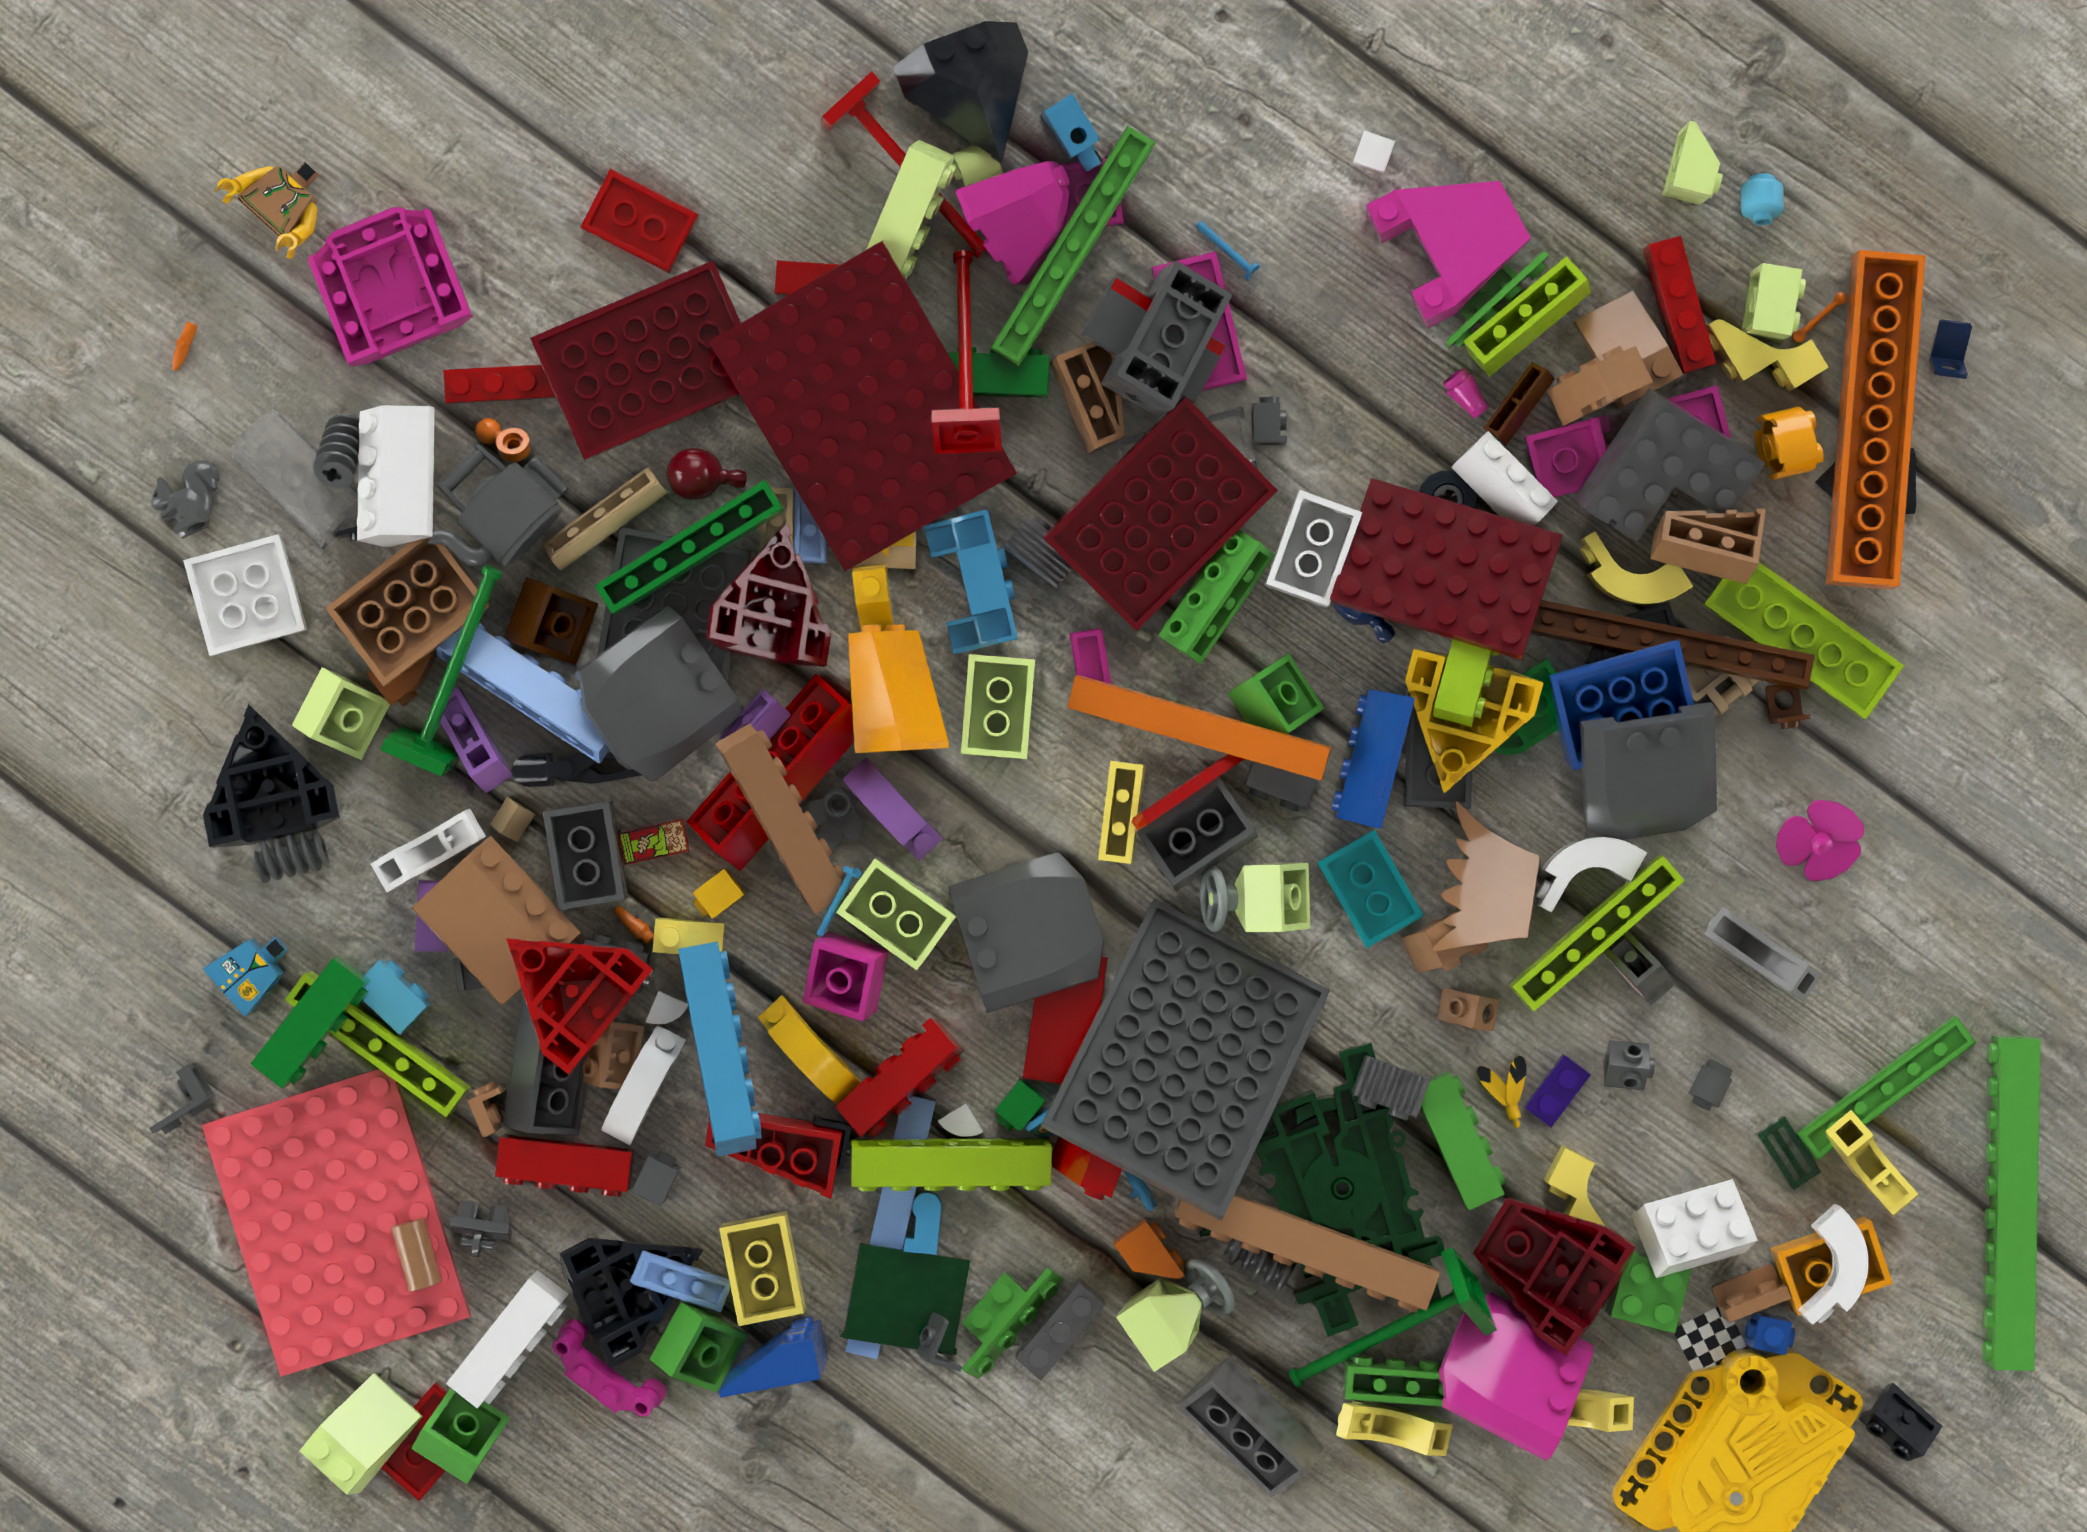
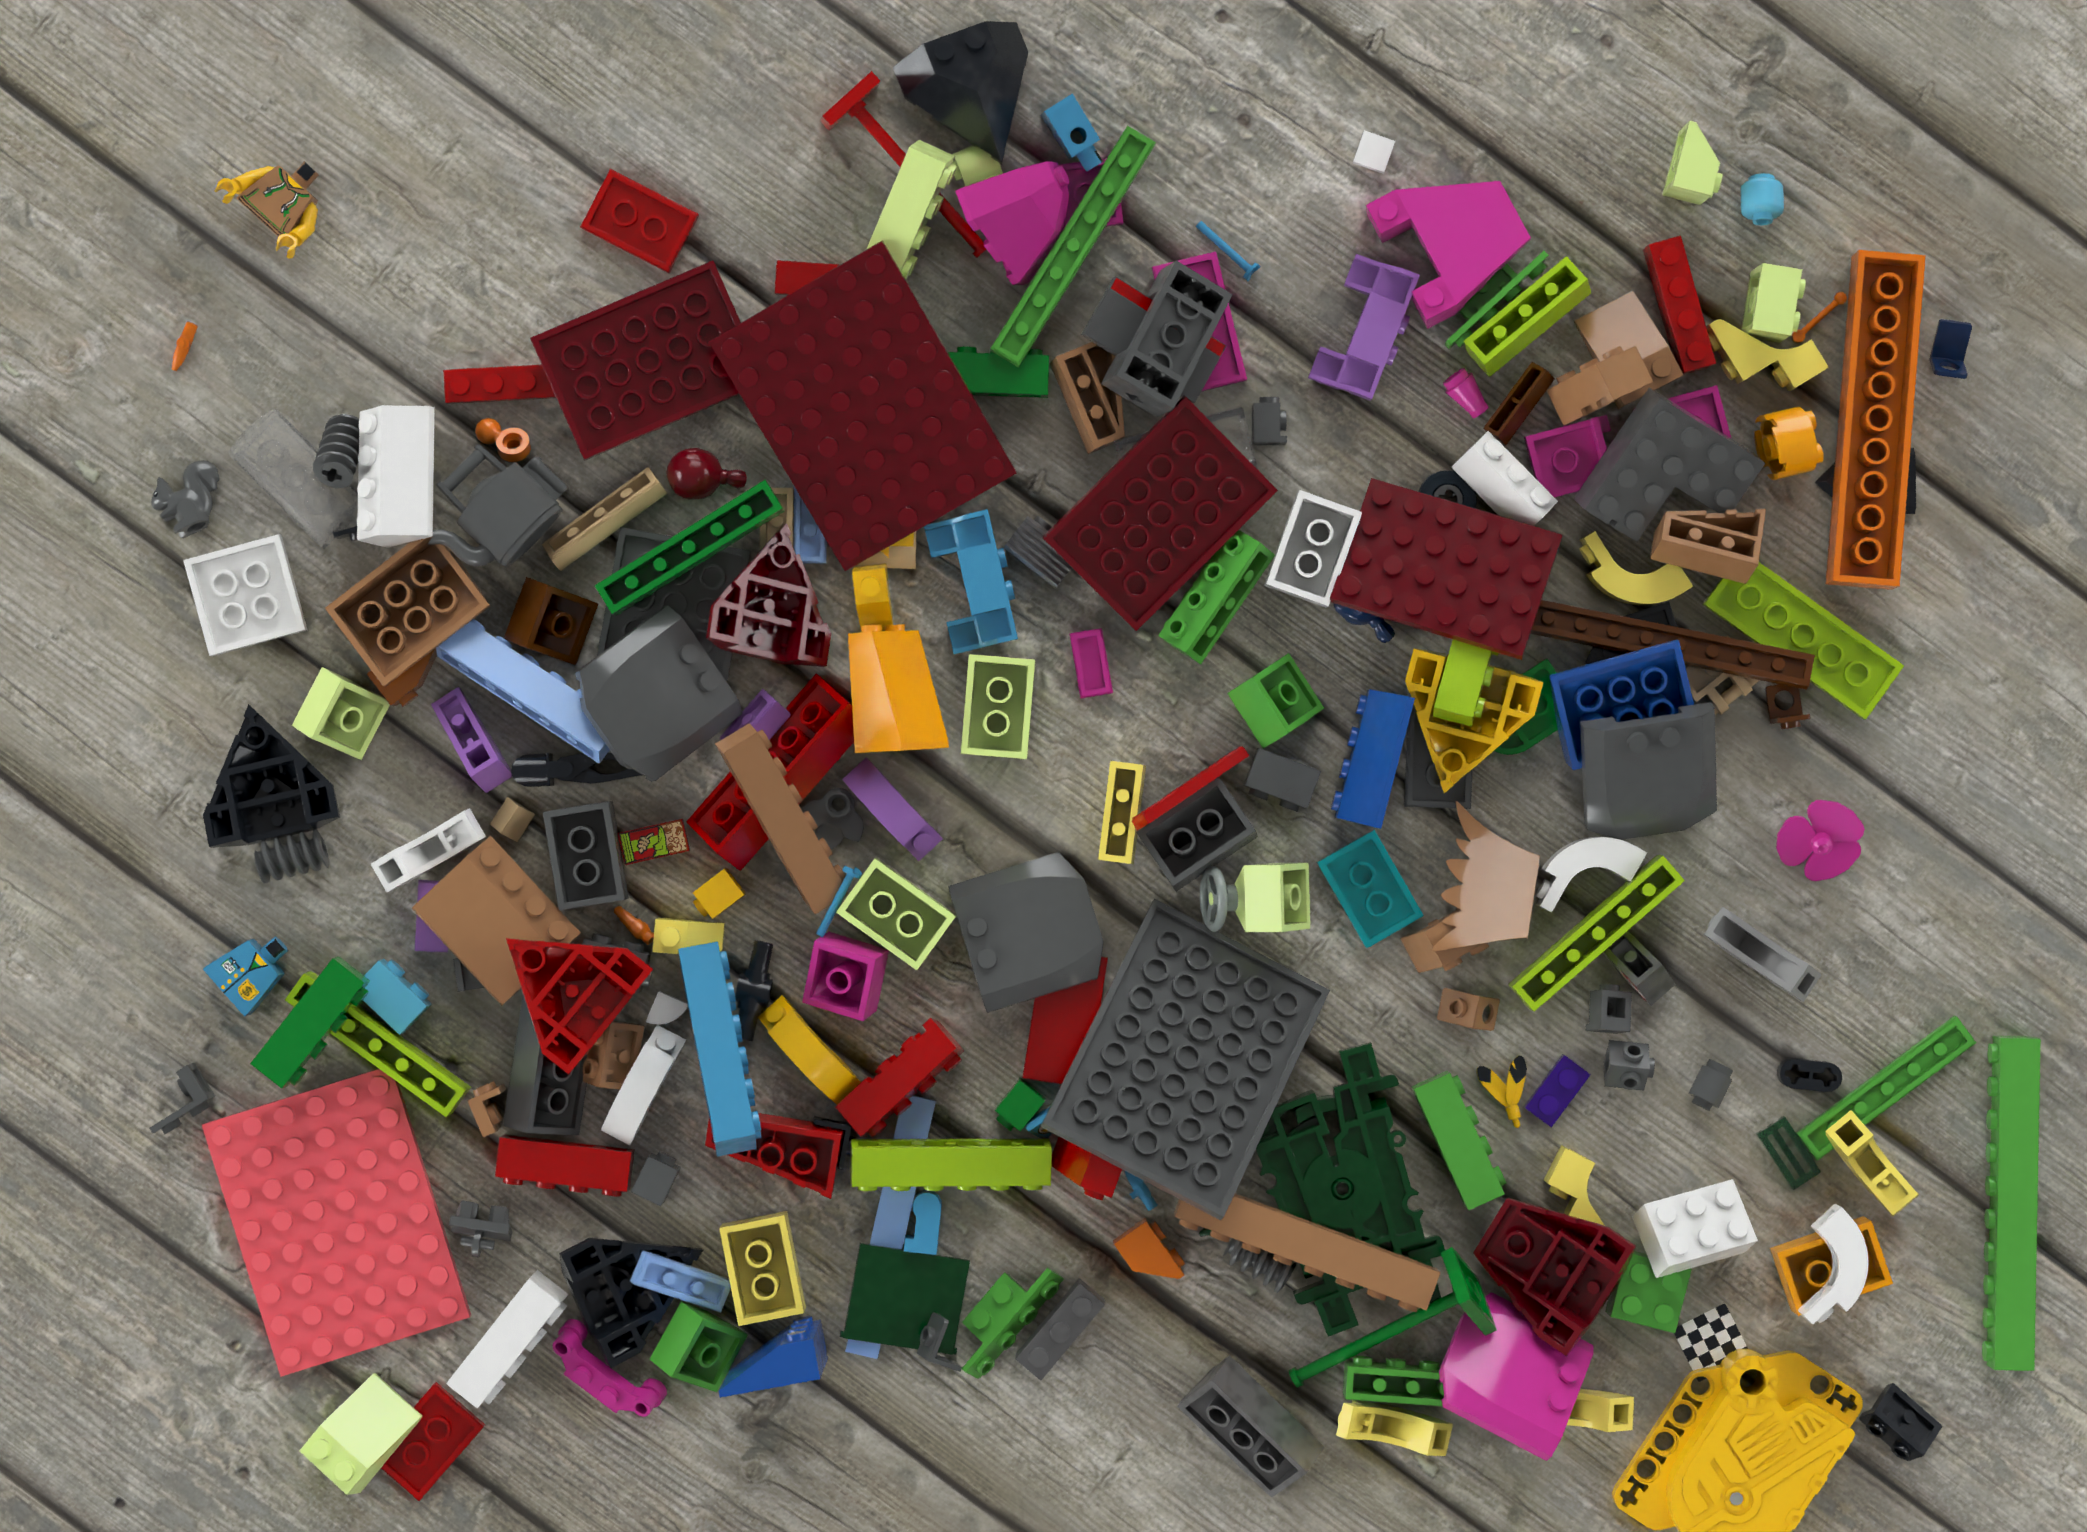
(386, 297): dark pink wedge -> none
(416, 1254): medium nougat brick -> none
(421, 748): green tile -> none
(460, 1435): bright green slope -> none
(754, 988): none -> black pin
(961, 1122): white tile -> none
(965, 428): red tile -> none
(1167, 1316): yellowish green piece -> none
(1199, 727): orange tile -> none
(1375, 332): none -> medium lavender bracket
(1390, 1087): flat silver brick -> none
(1609, 1010): none -> dark grey brick
(1749, 1293): medium nougat bracket -> none
(1769, 1332): blue brick -> none
(1809, 1082): none -> black beam

